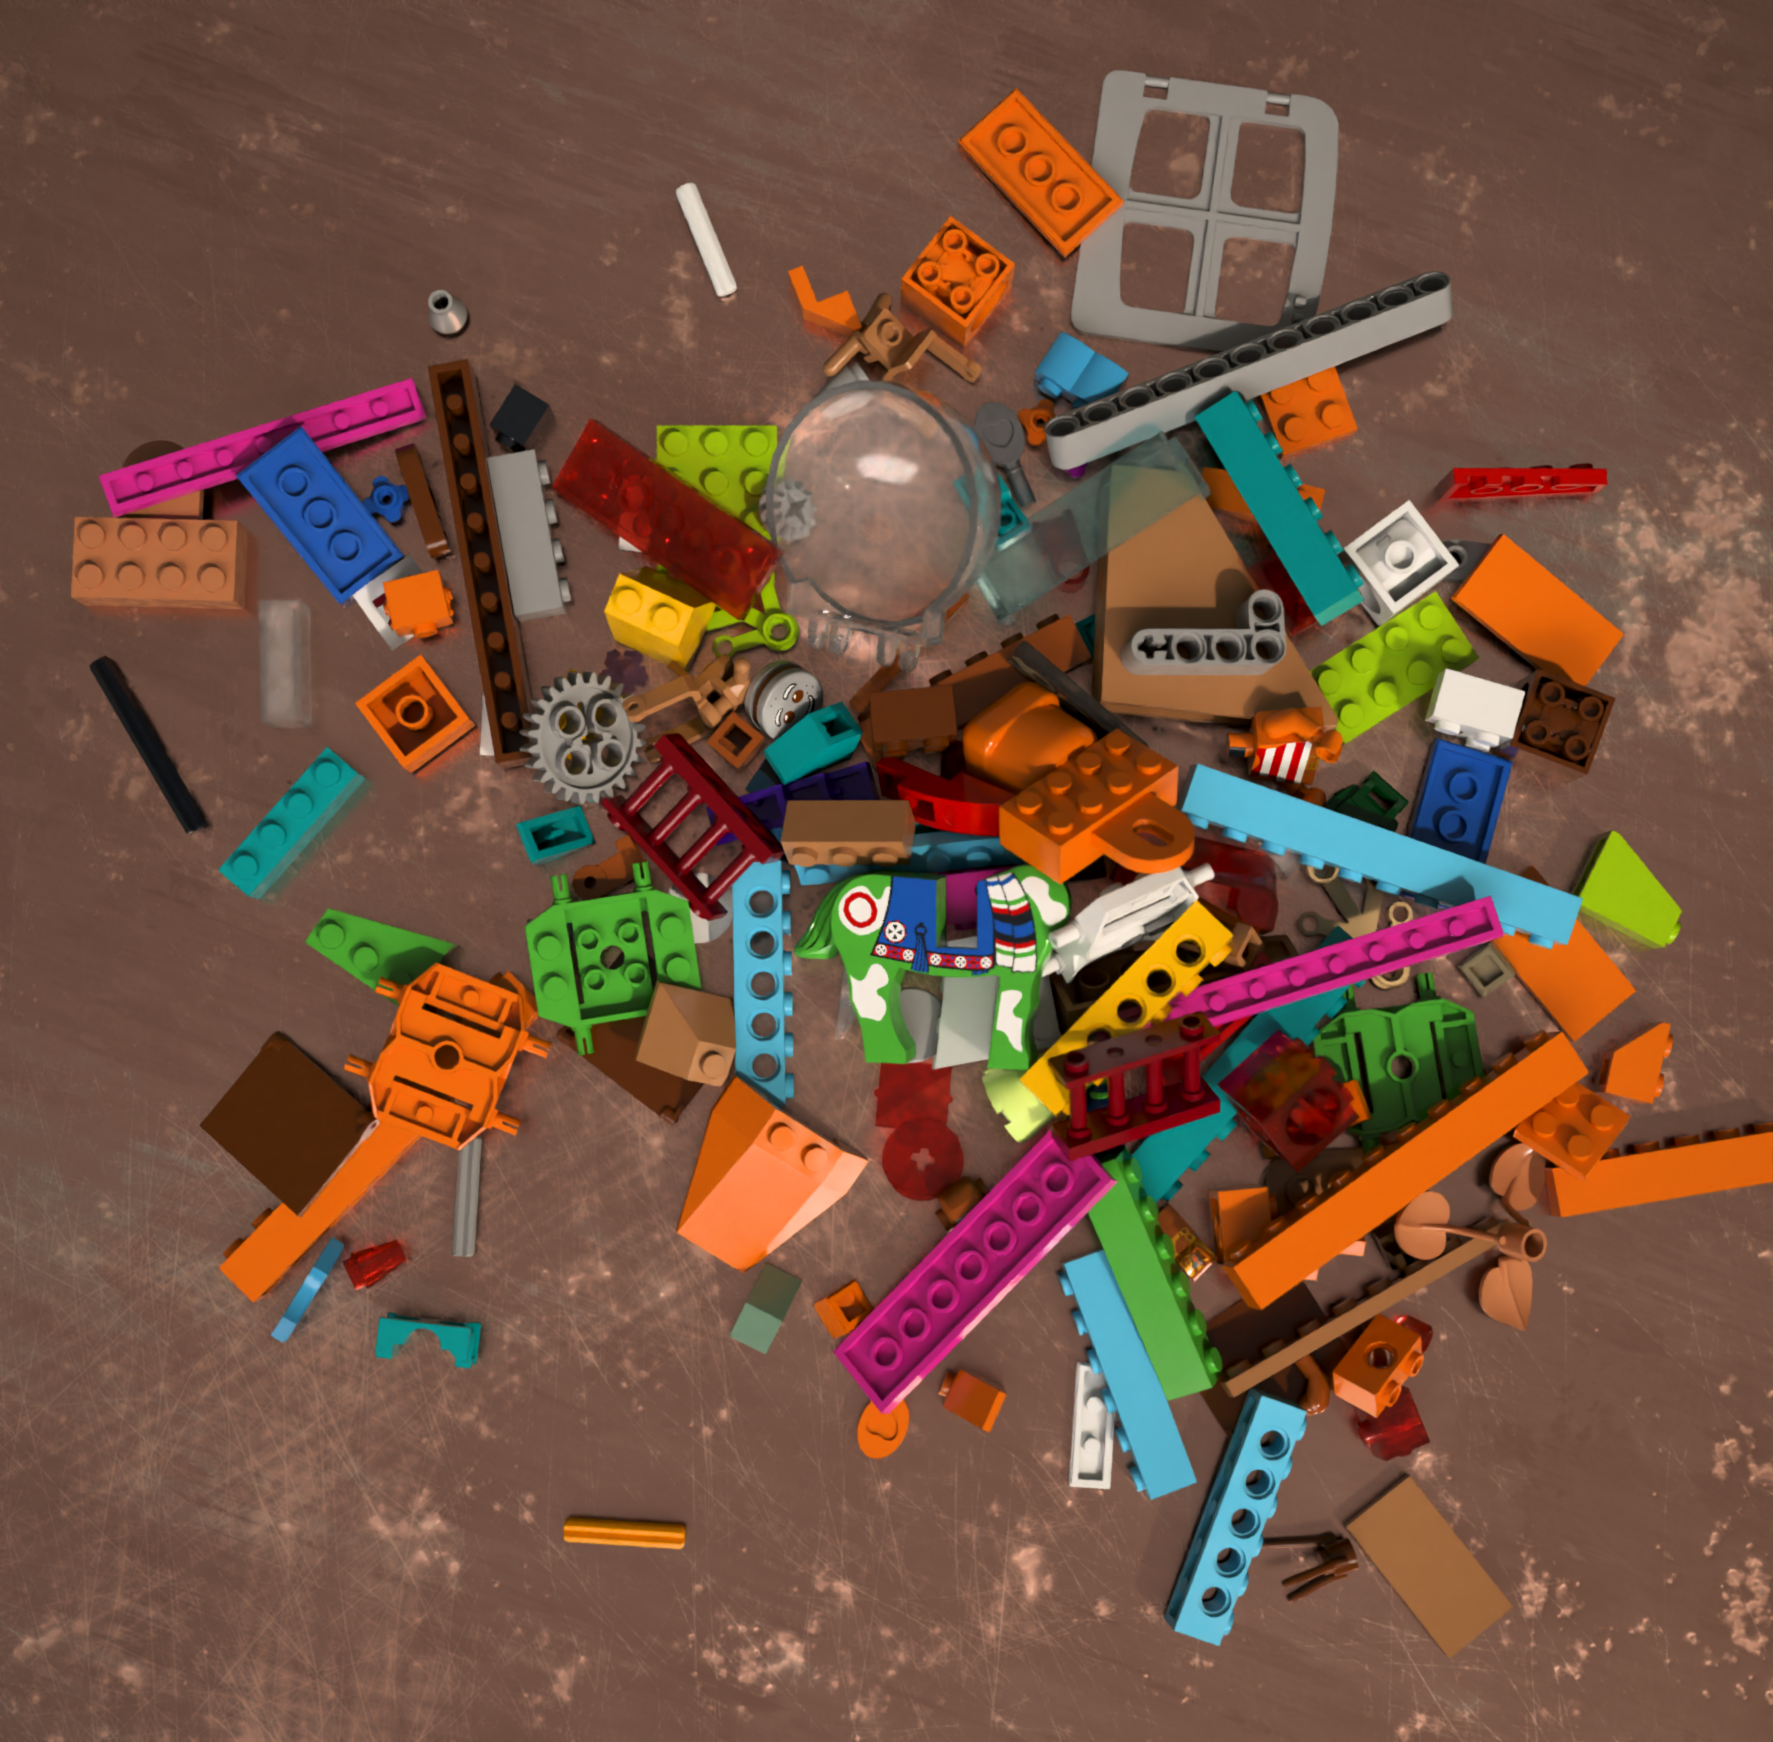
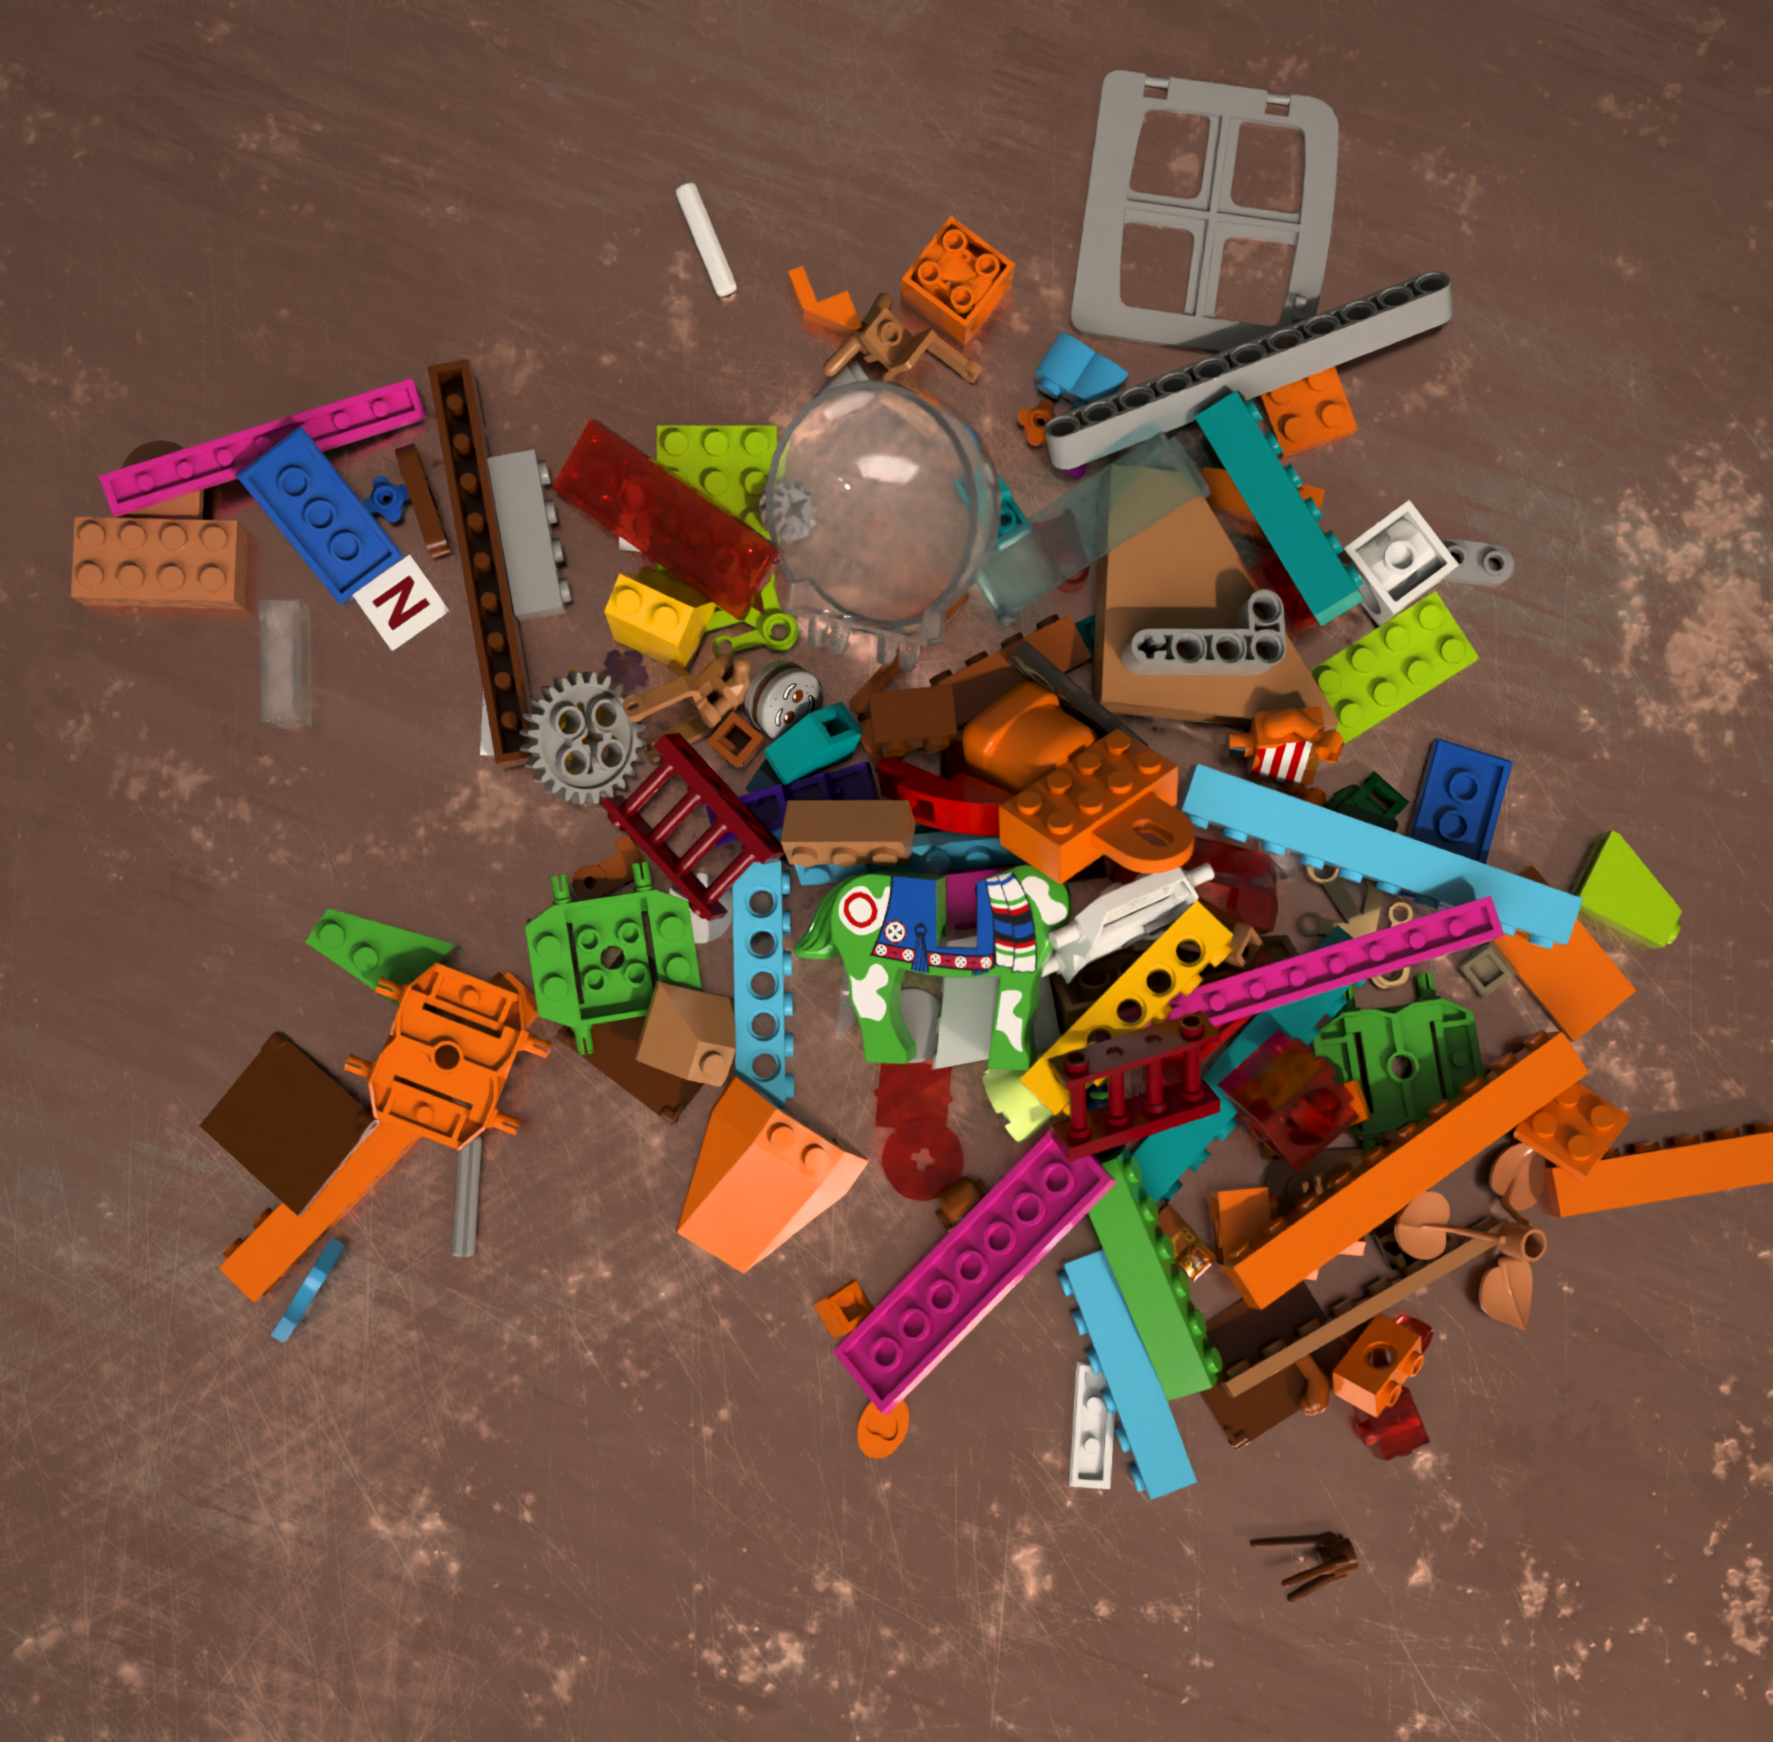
(148, 745): black axle -> none
(292, 824): teal brick -> none
(373, 1263): clear red cone -> none
(415, 714): orange brick -> none
(418, 604): orange head -> none
(447, 319): light grey cone -> none
(457, 1337): teal piece -> none
(520, 420): black brick -> none
(555, 835): teal slope -> none
(624, 1533): light orange axle -> none
(765, 1308): sand green slope -> none
(972, 1397): orange slope -> none
(1005, 442): flat silver piece -> none
(1040, 172): orange tile -> none
(1229, 1493): medium azure brick -> none
(1428, 1565): medium nougat tile -> none
(1474, 709): white brick -> none
(1520, 482): red wing -> none
(1536, 613): orange tile -> none
(1557, 726): reddish brown brick -> none
(1635, 1064): orange slope -> none

